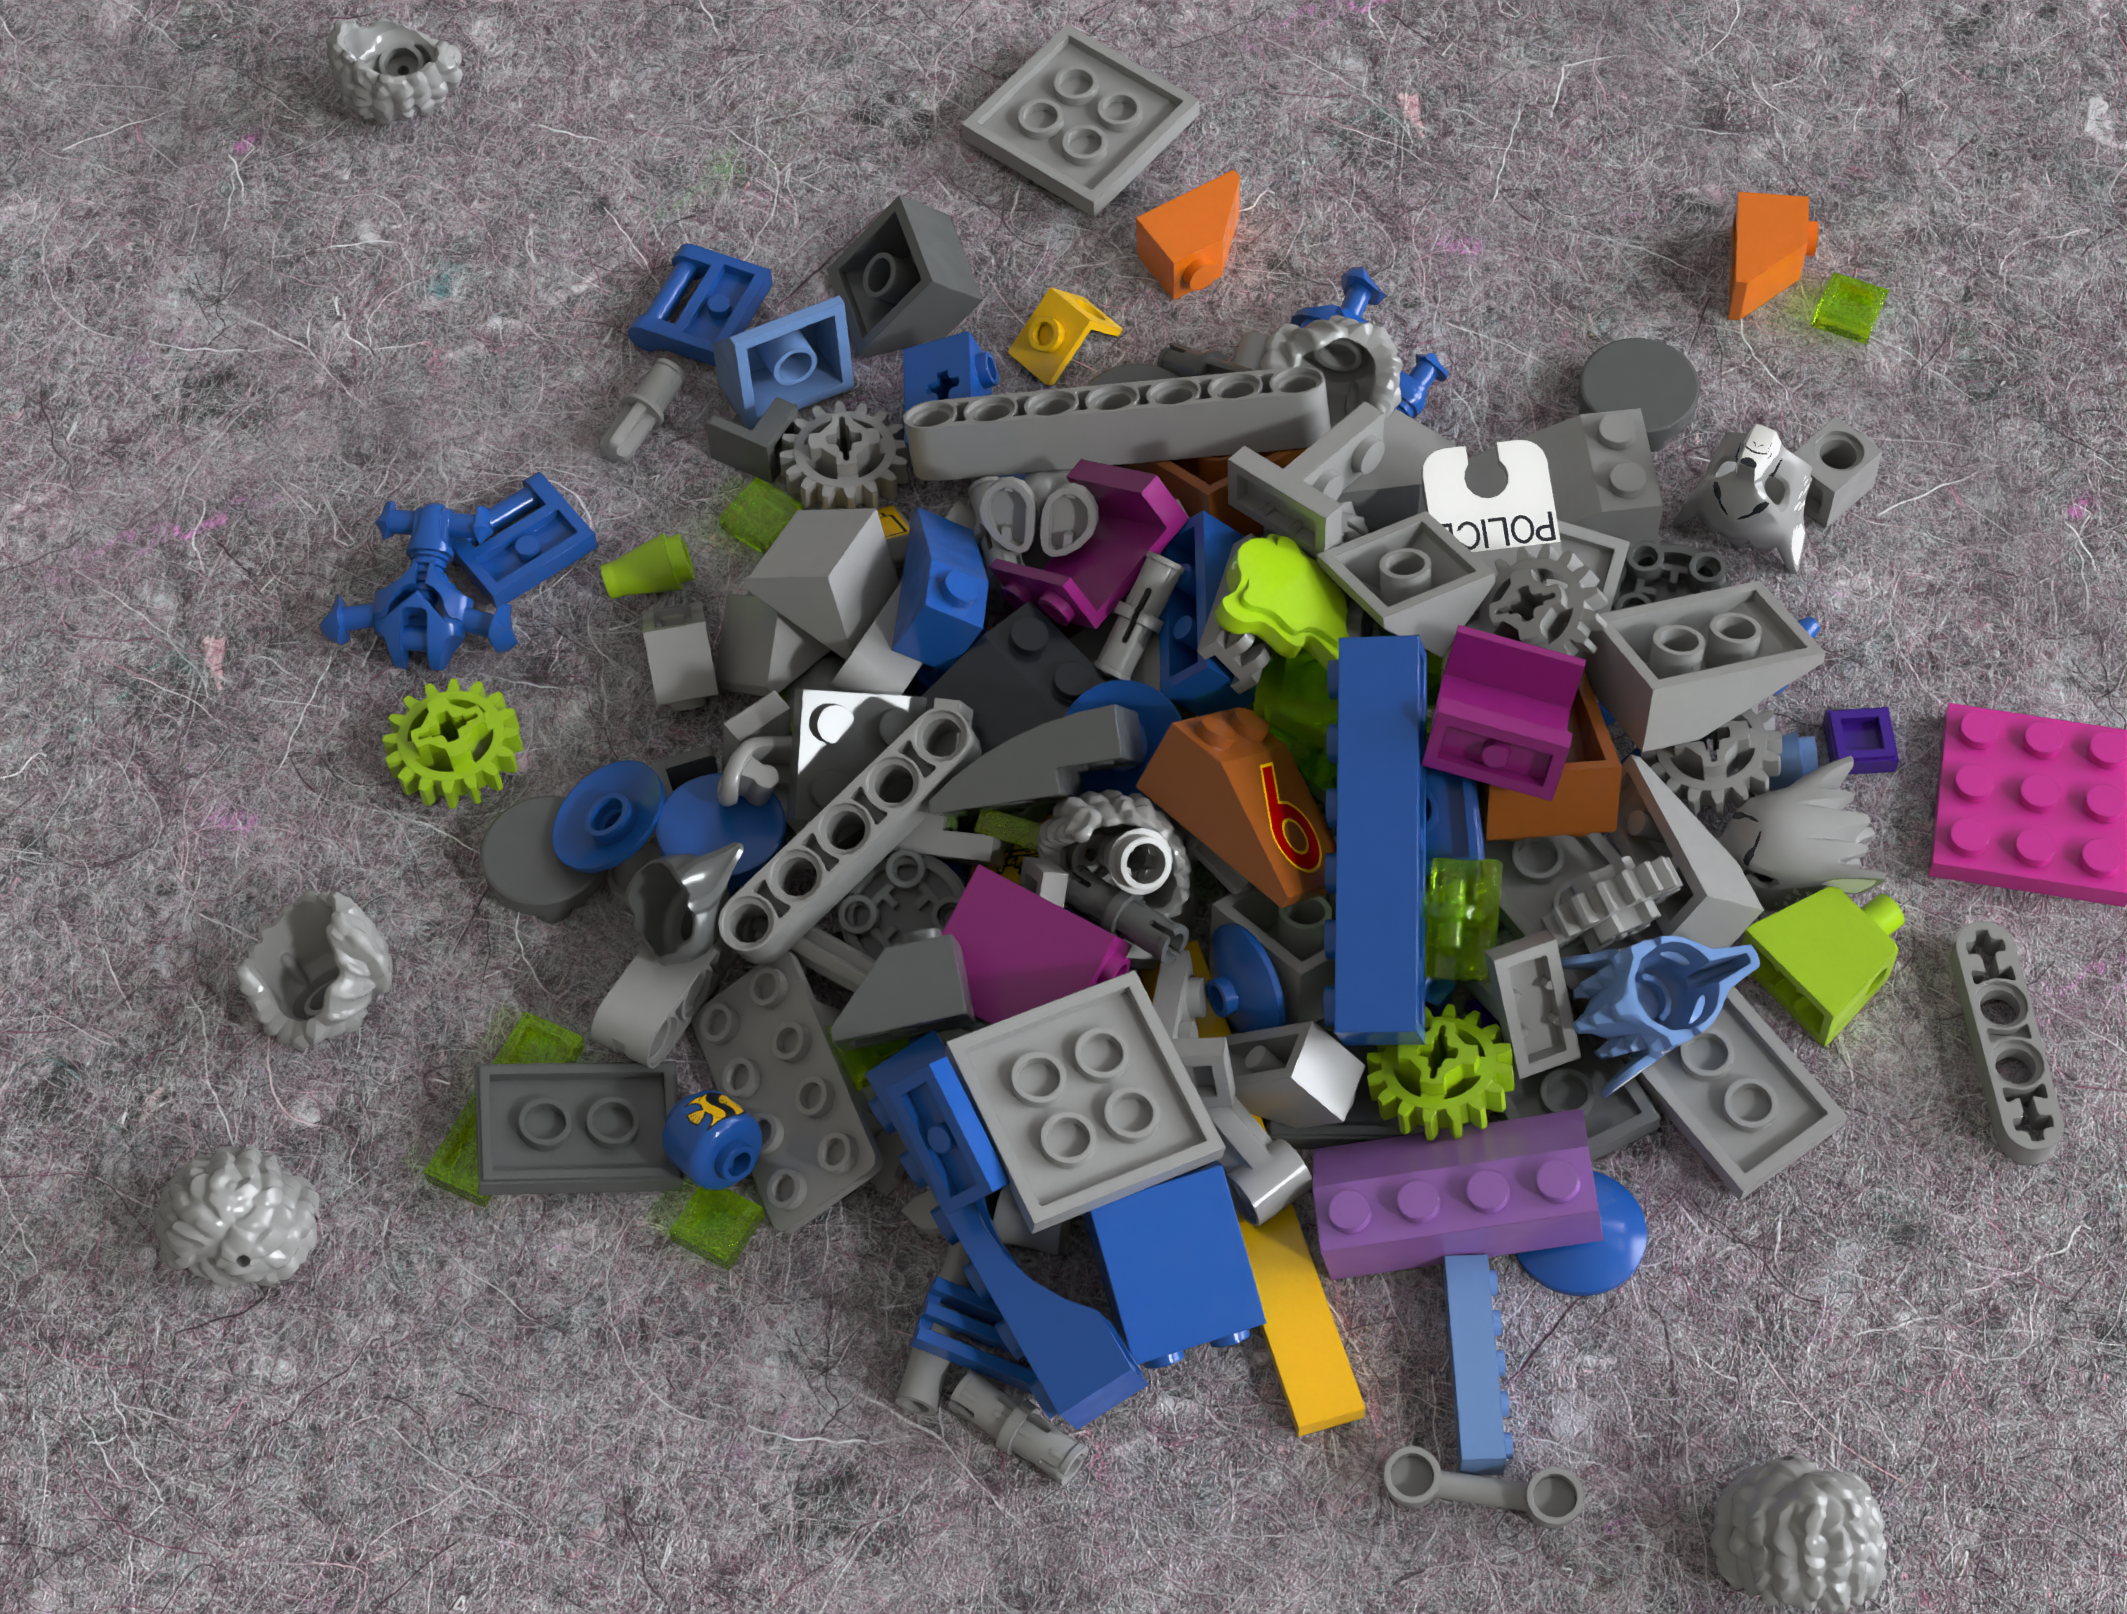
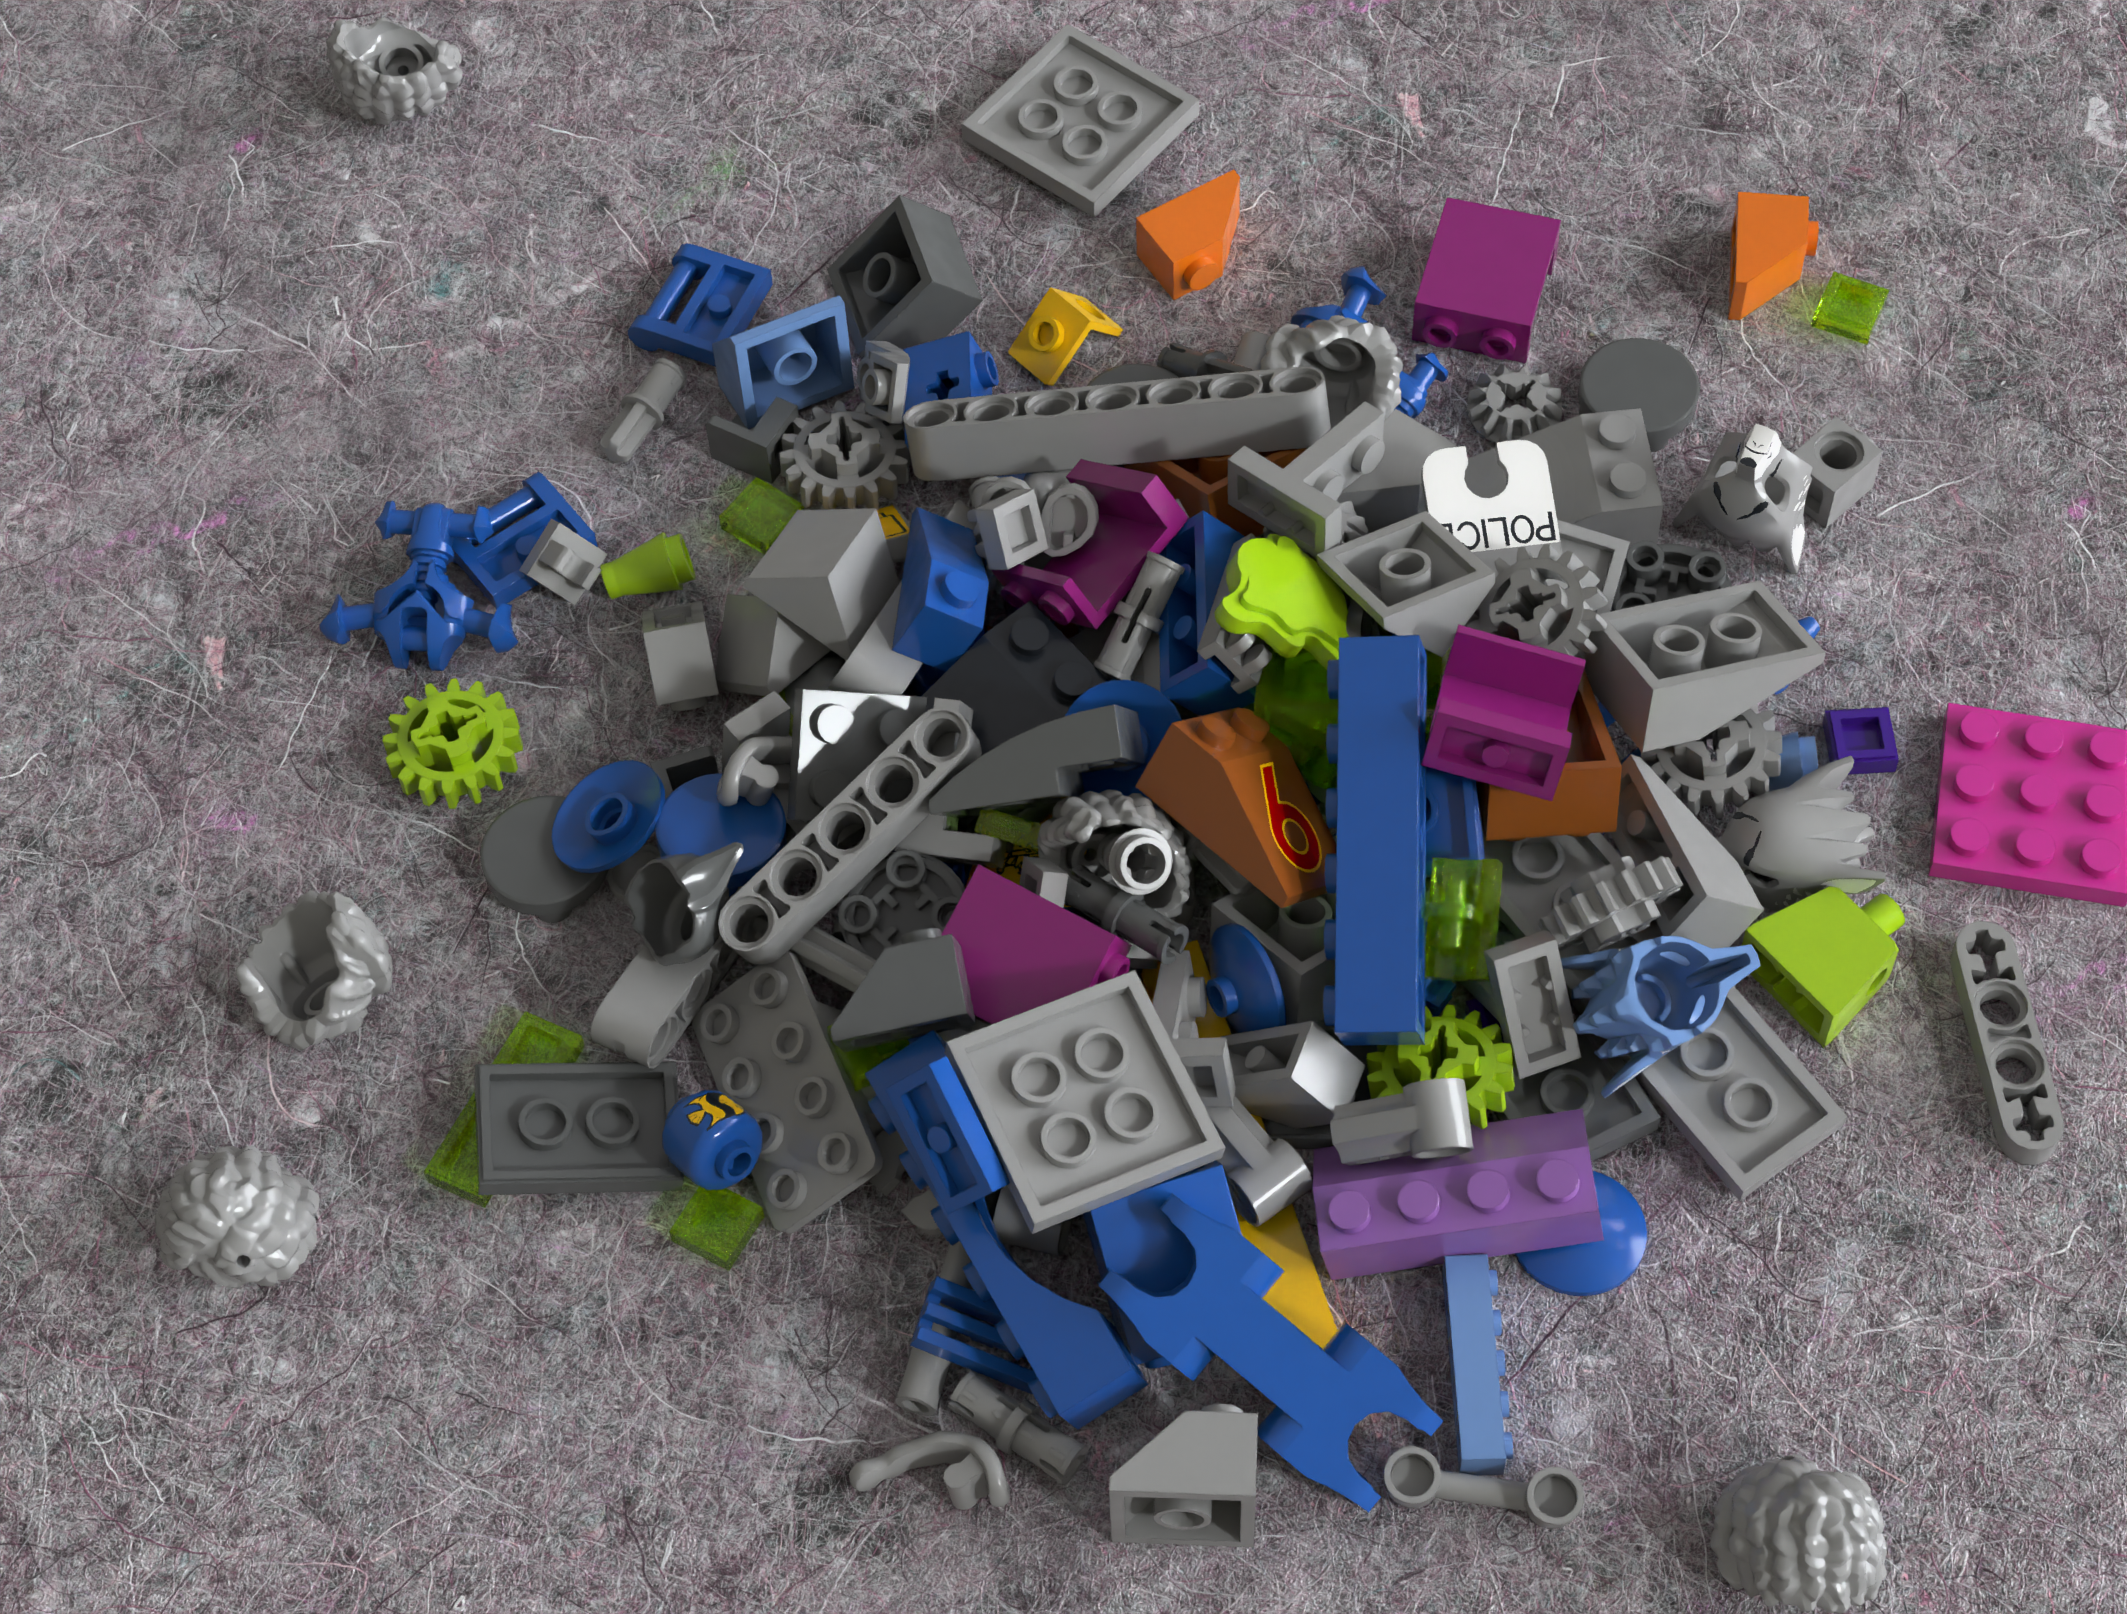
(563, 562): none -> light grey tile
(884, 380): none -> light grey slope
(972, 1475): none -> light grey piece
(1009, 529): none -> light grey tile
(1190, 1483): none -> light grey slope
(1314, 1388): none -> blue piece
(1420, 1122): none -> light grey piece
(1485, 279): none -> magenta panel
(1498, 424): none -> light grey gear

